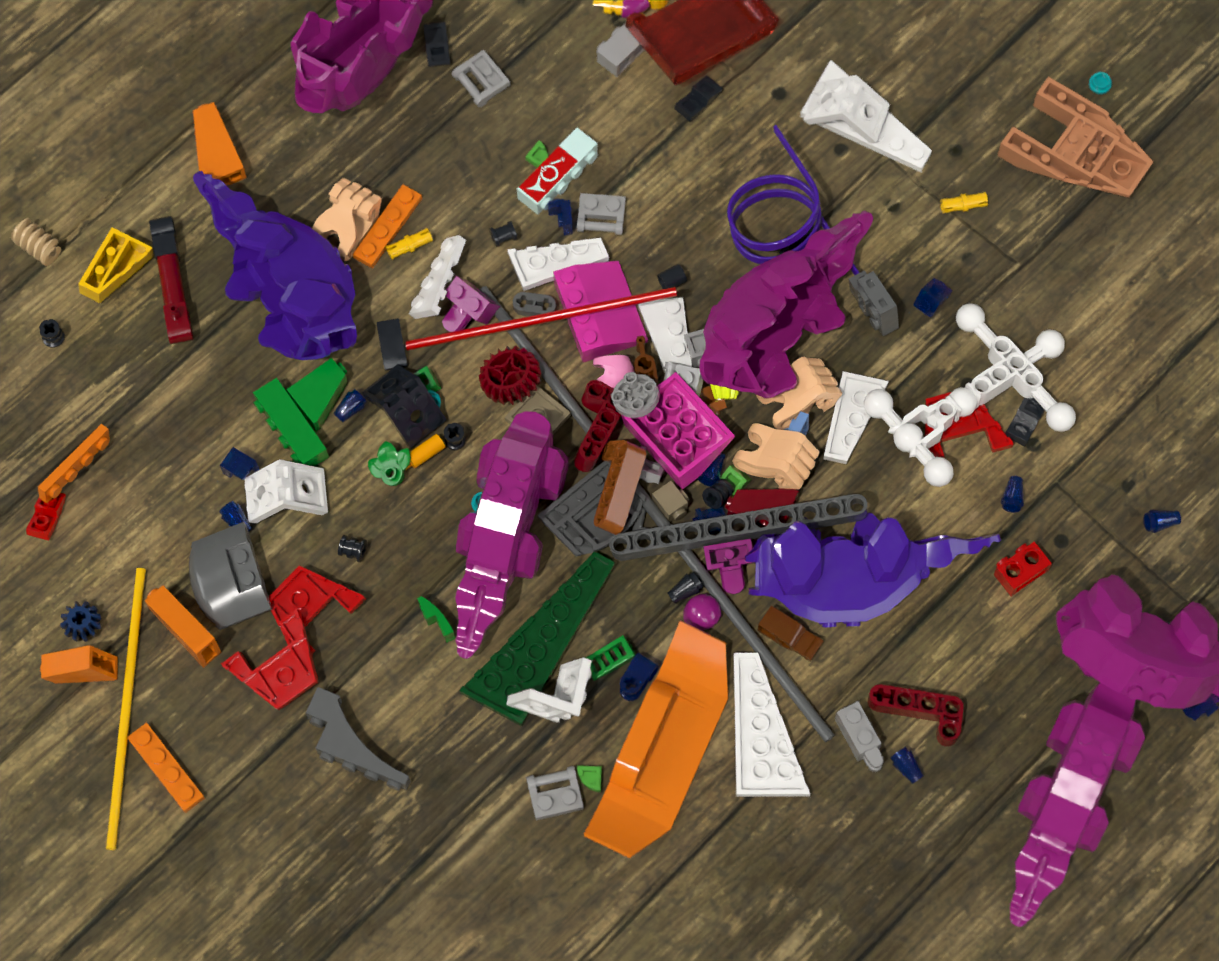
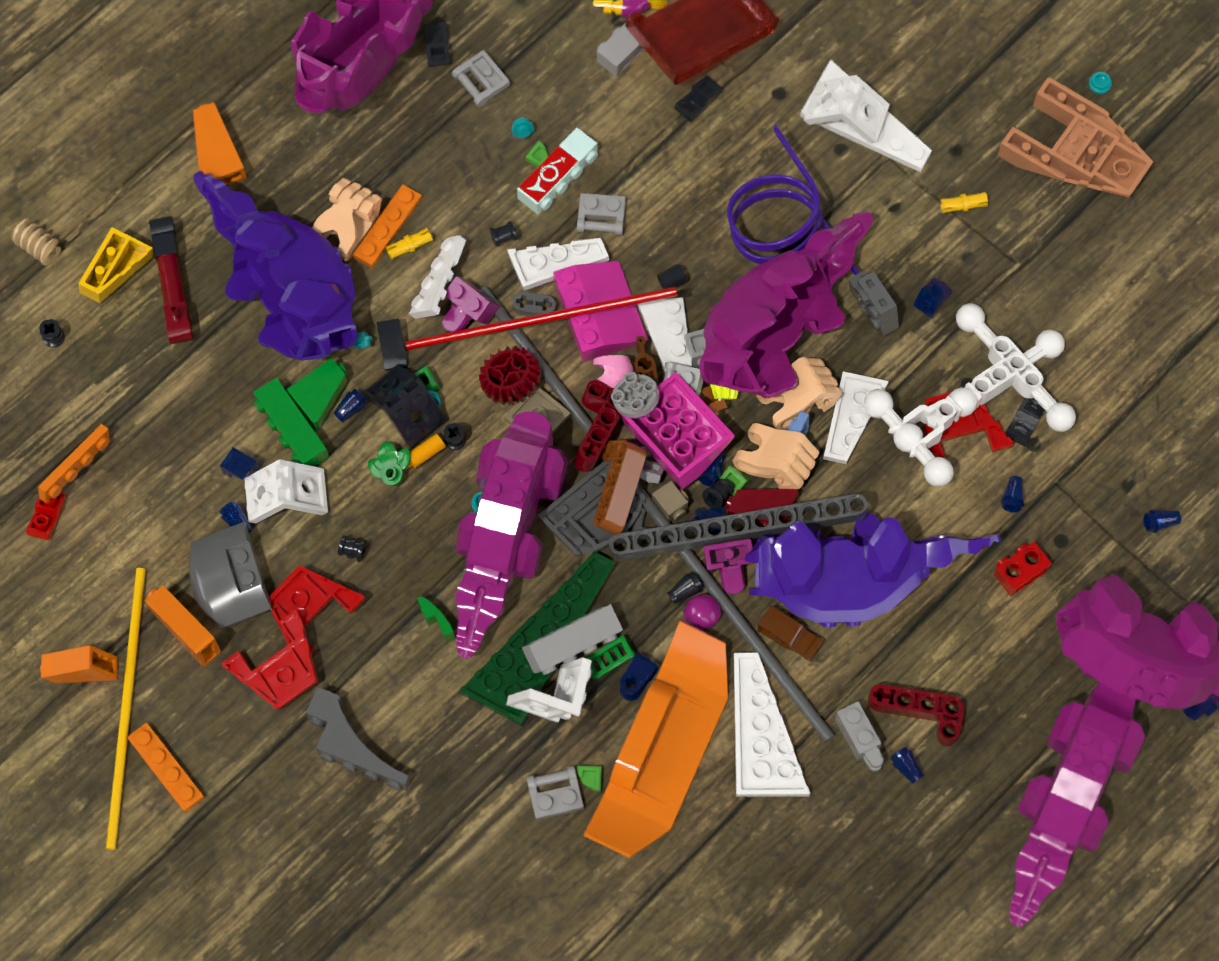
(73, 618): dark blue gear -> none
(363, 341): none -> teal plate
(522, 128): none -> teal plate
(563, 210): clear blue bracket -> none
(571, 639): none -> light grey brick

